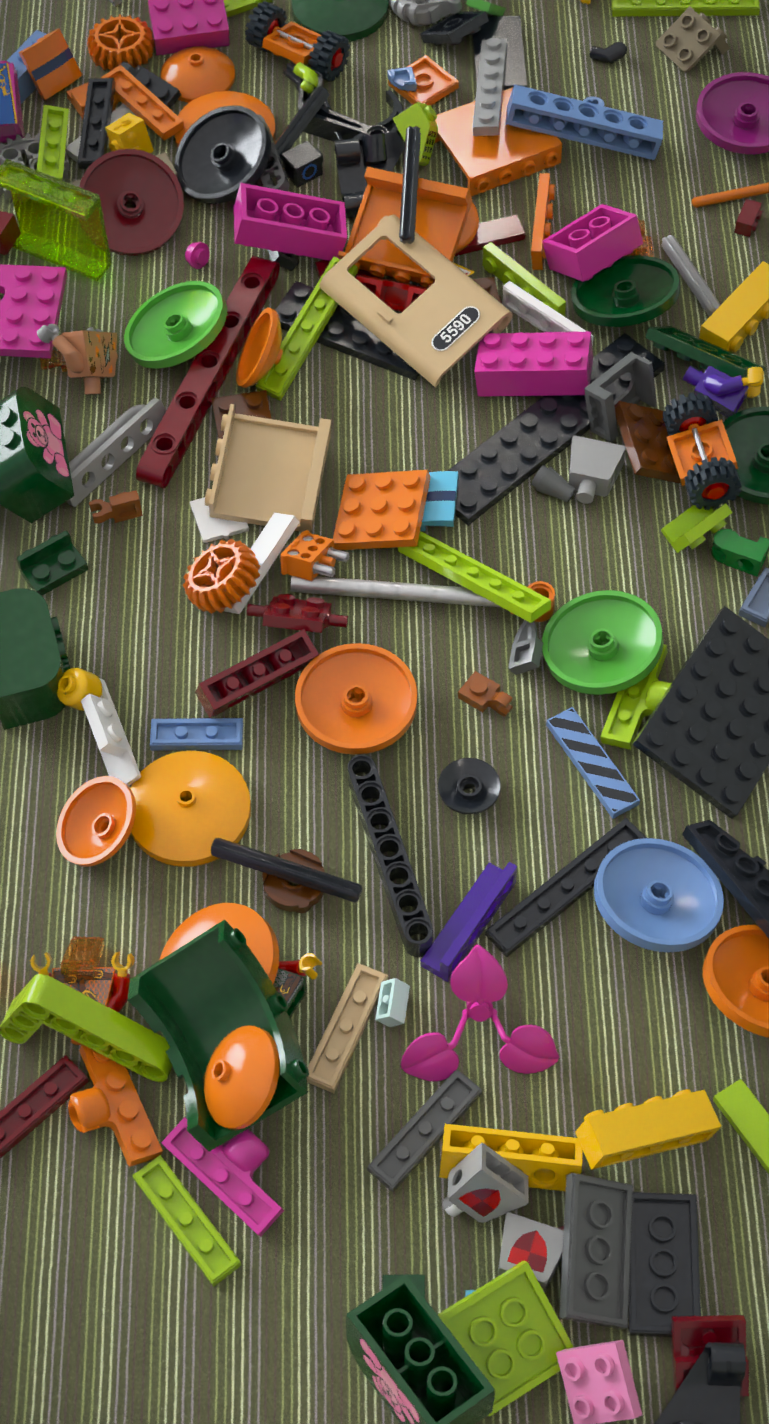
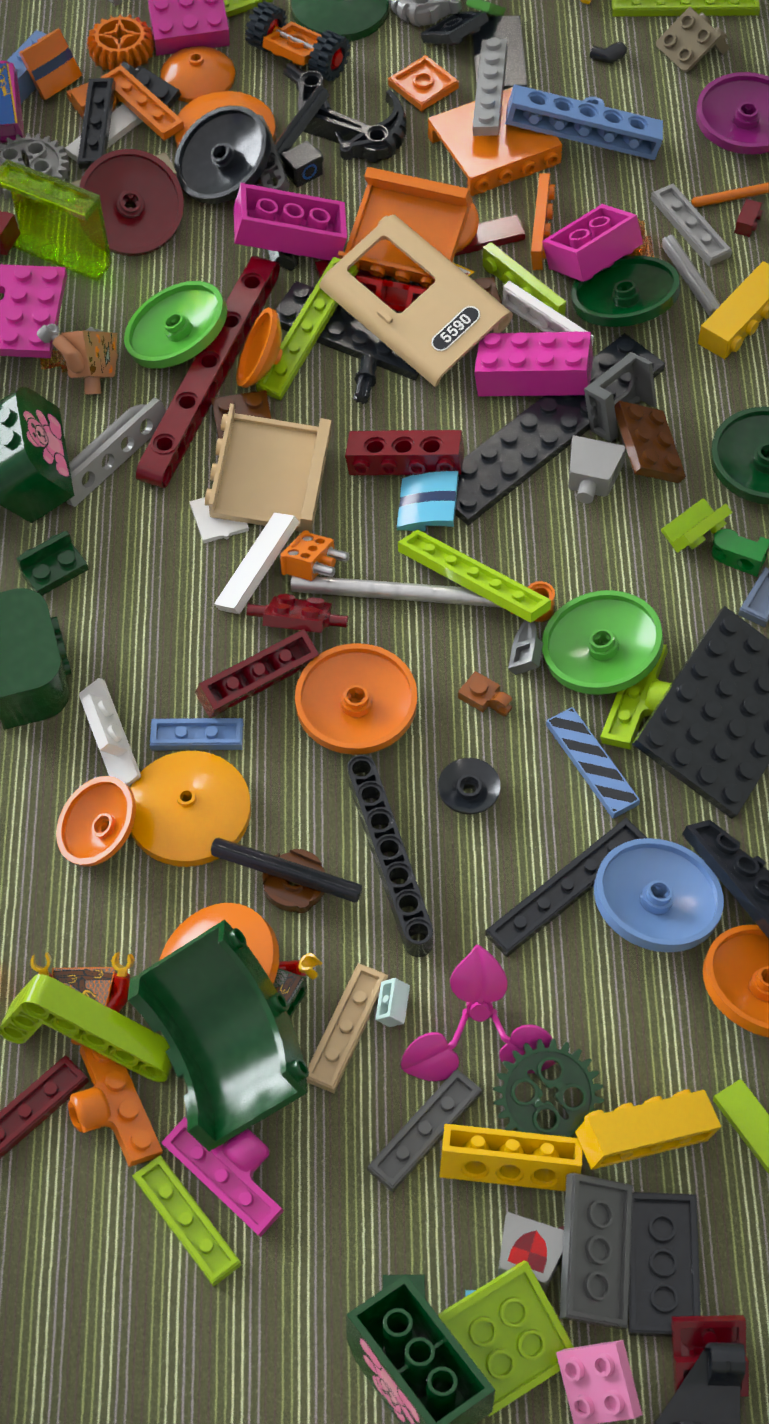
(53, 141): lime plate -> none
(77, 686): yellow head -> none
(82, 956): clear orange tile -> none
(121, 507): dark orange plate -> none
(129, 133): yellow head -> none
(197, 255): dark pink plate -> none
(221, 576): orange gear -> none
(241, 1077): orange dish -> none
(308, 75): lime arm -> none
(354, 157): black panel -> none
(365, 378): none -> black axle
(381, 510): orange plate -> none
(402, 78): medium blue tile -> none
(404, 452): none -> dark red brick
(410, 185): black axle -> none
(424, 118): lime slope -> none
(469, 920): dark purple fence -> none
(485, 1186): light grey torso -> none
(552, 484): dark grey cone -> none
(571, 1074): none -> dark green gear
(691, 225): none -> light grey tile
(691, 347): dark green plate -> none
(701, 451): plate -> none
(725, 391): dark purple torso -> none

